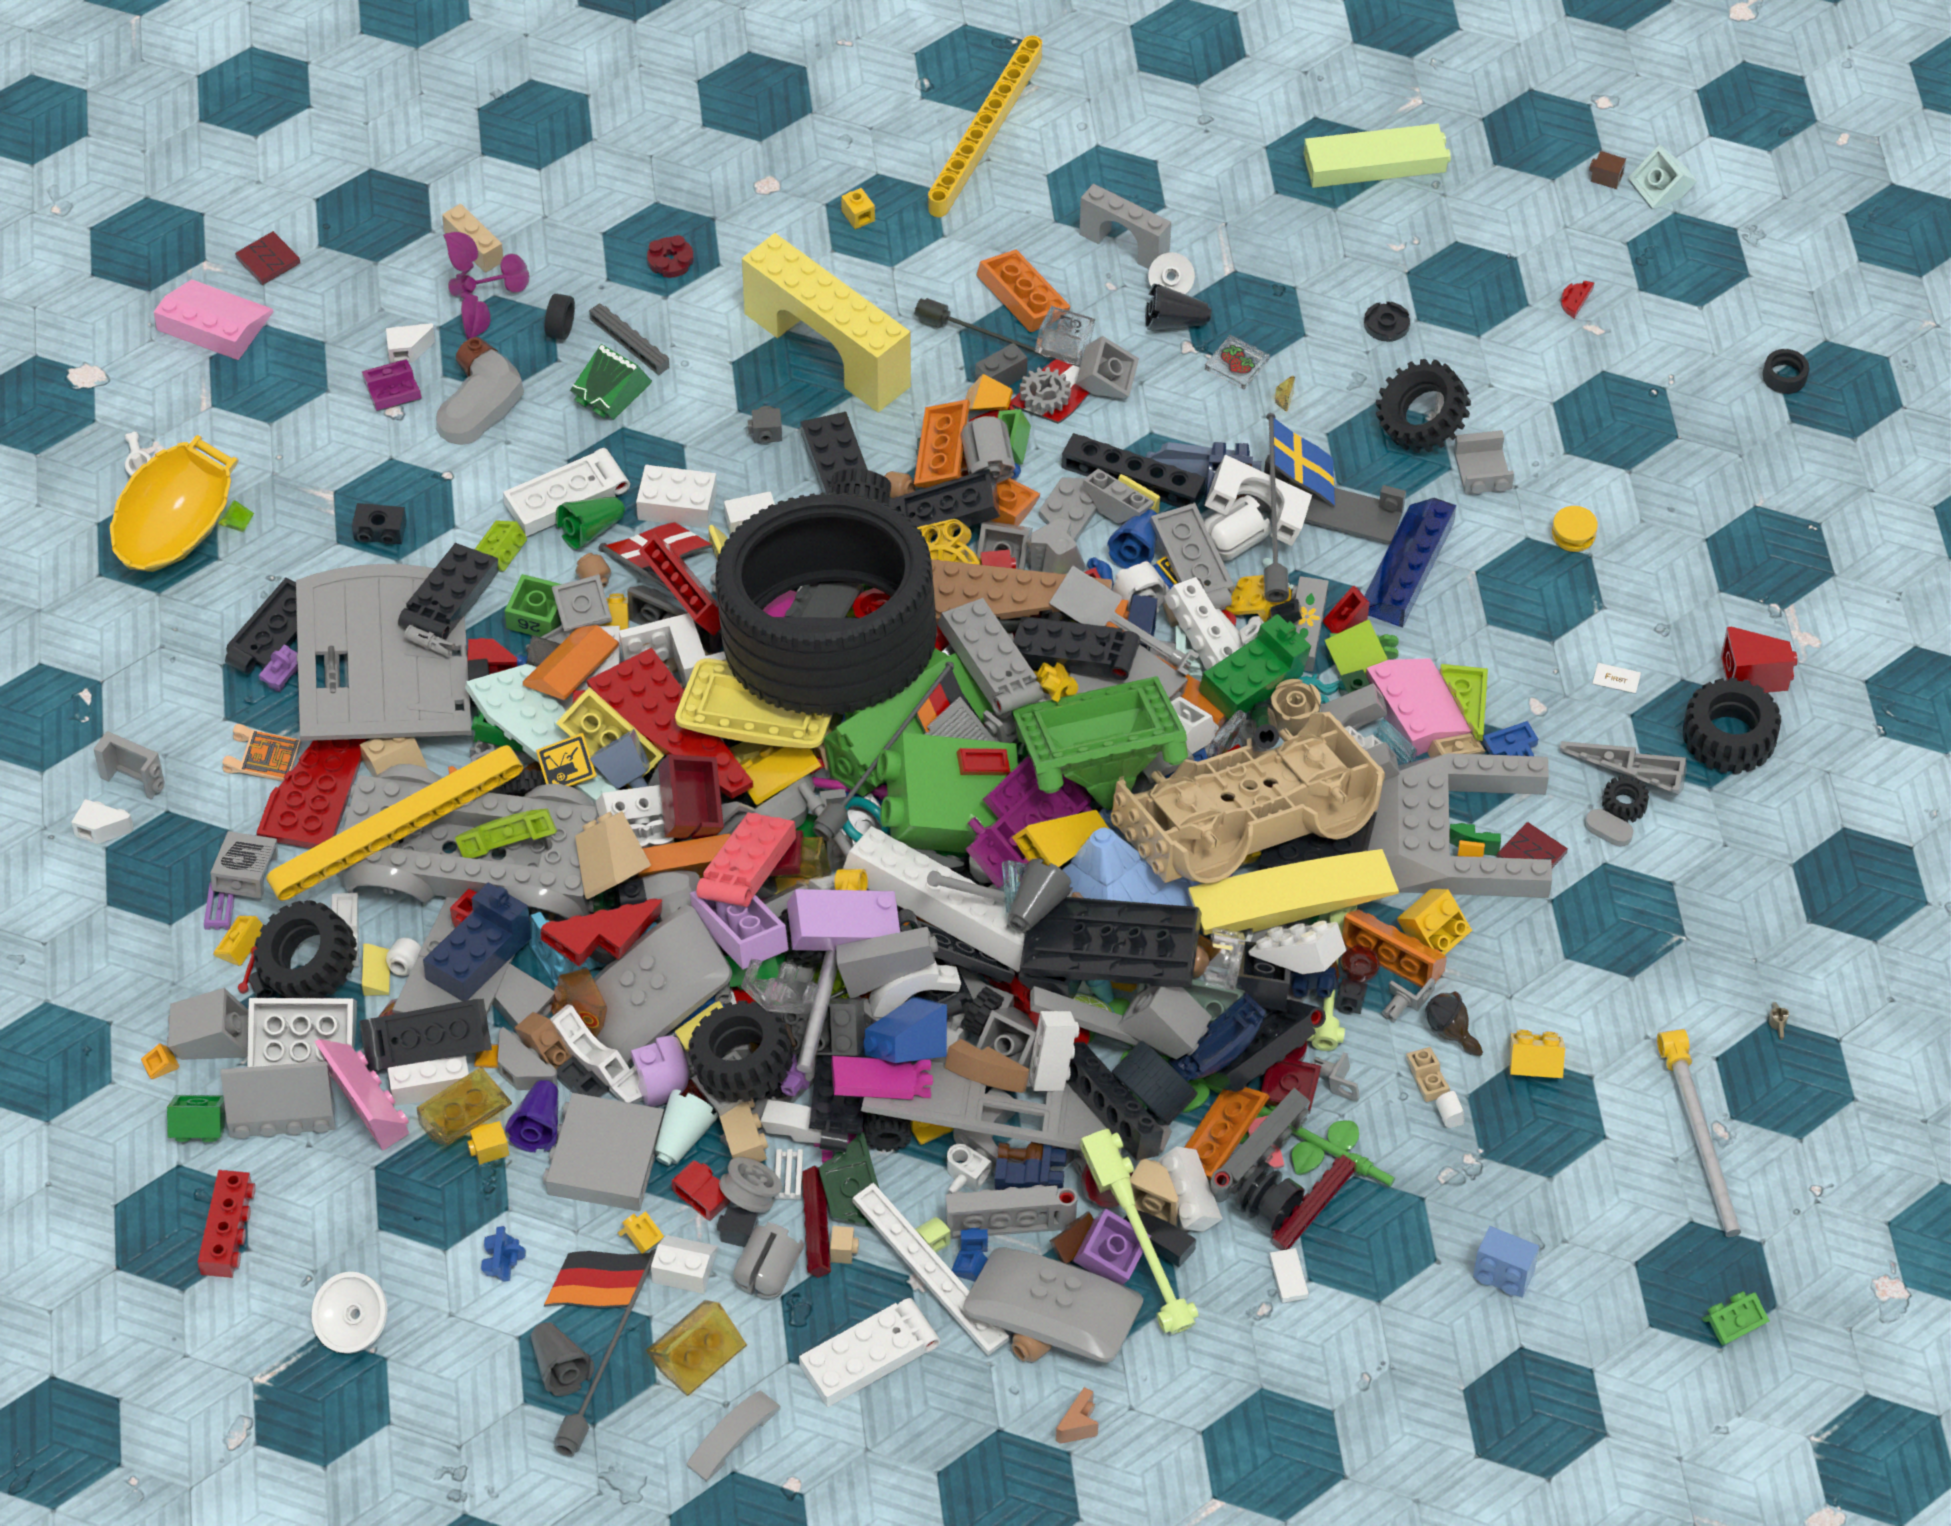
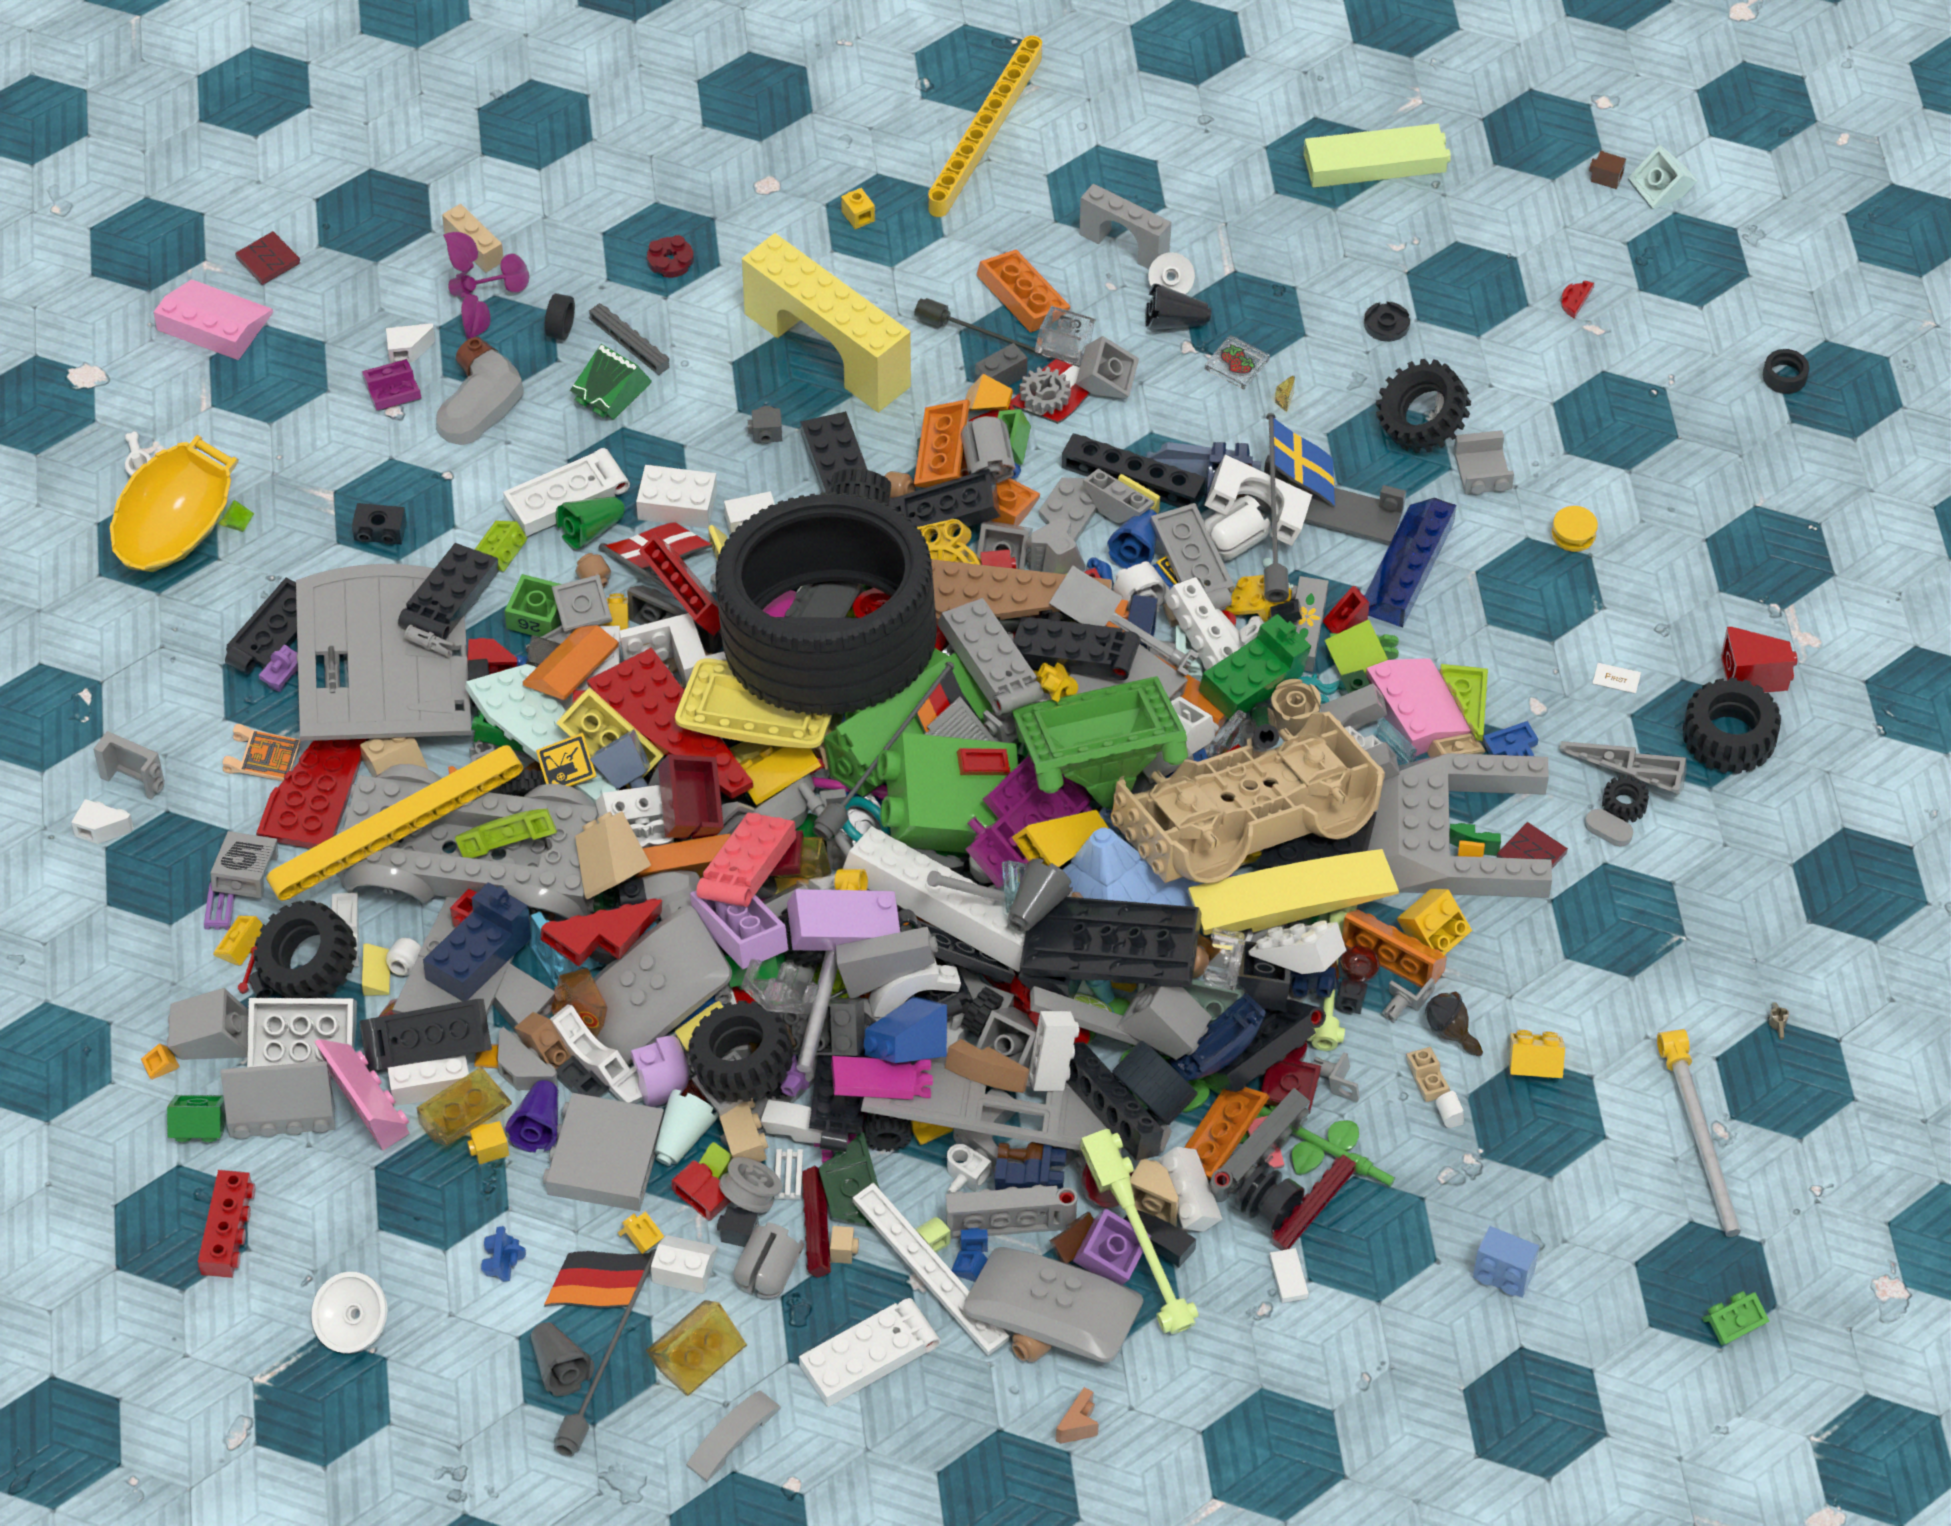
(717, 1160): none -> lime slope

